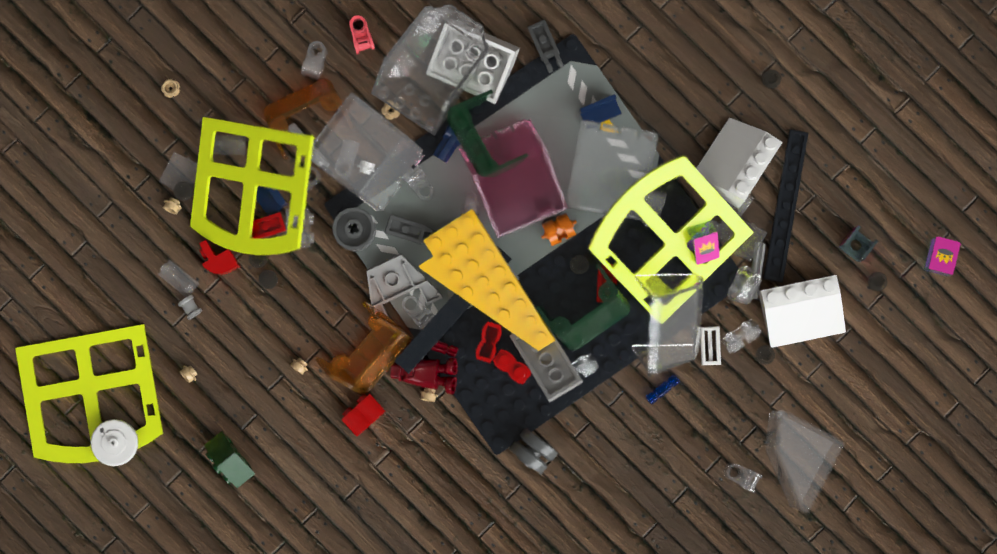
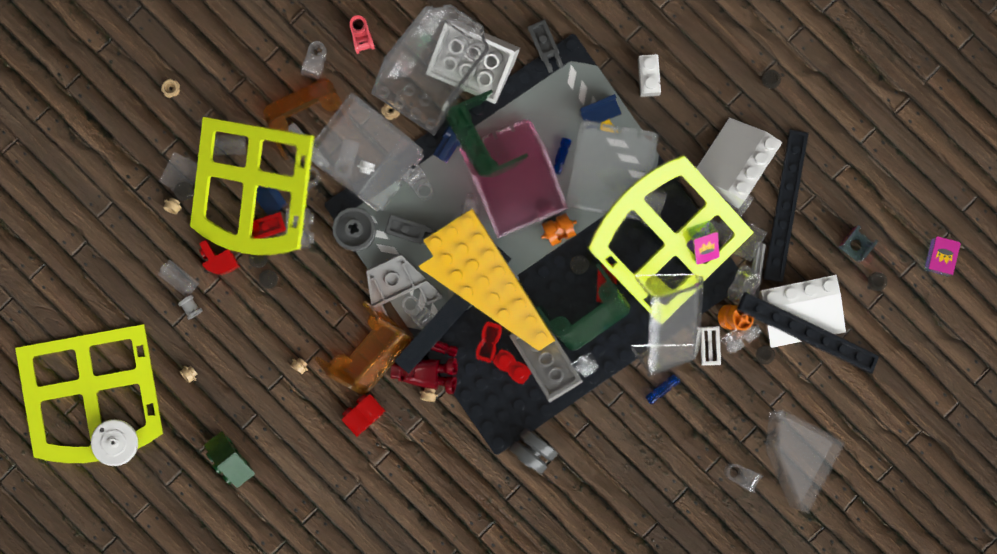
(561, 155): none -> clear blue axle
(649, 75): none -> white brick
(732, 319): none -> orange wheel
(807, 332): none -> black tile

